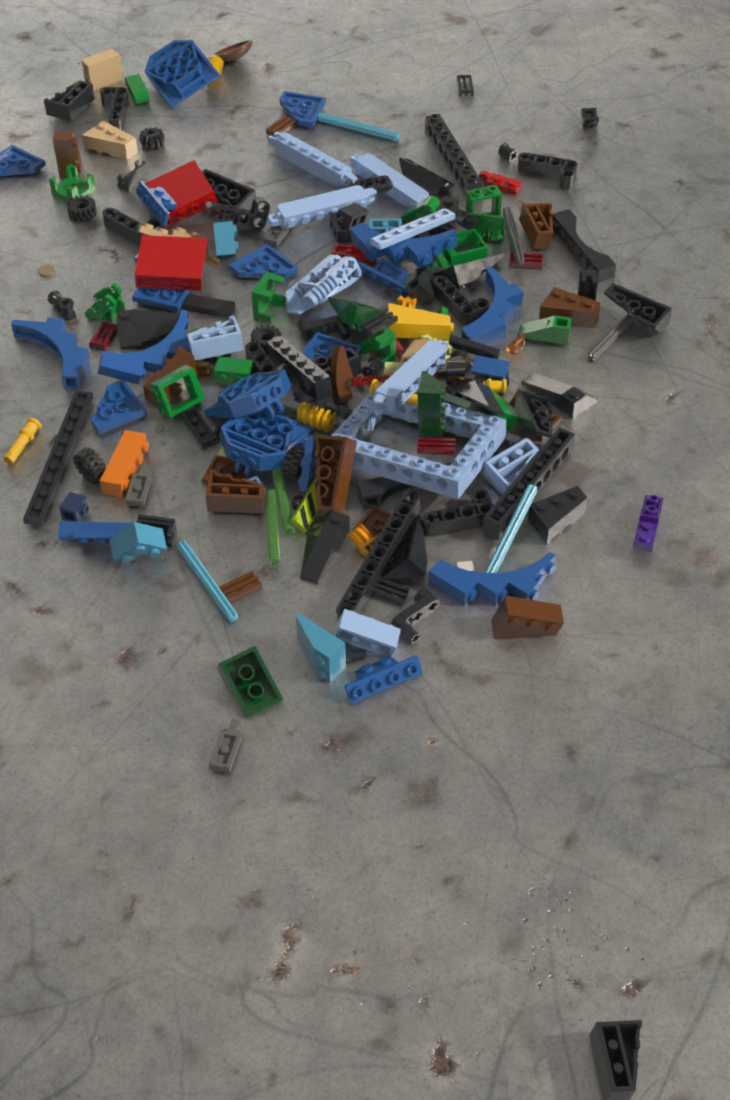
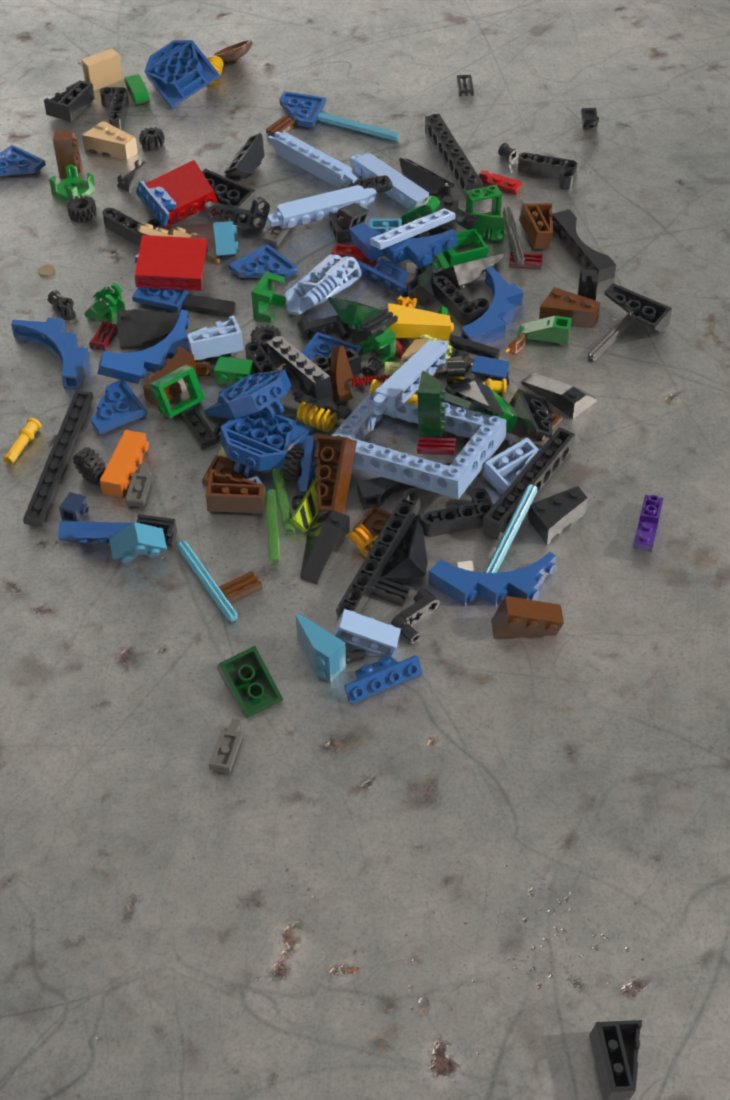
(247, 158): none -> black wedge

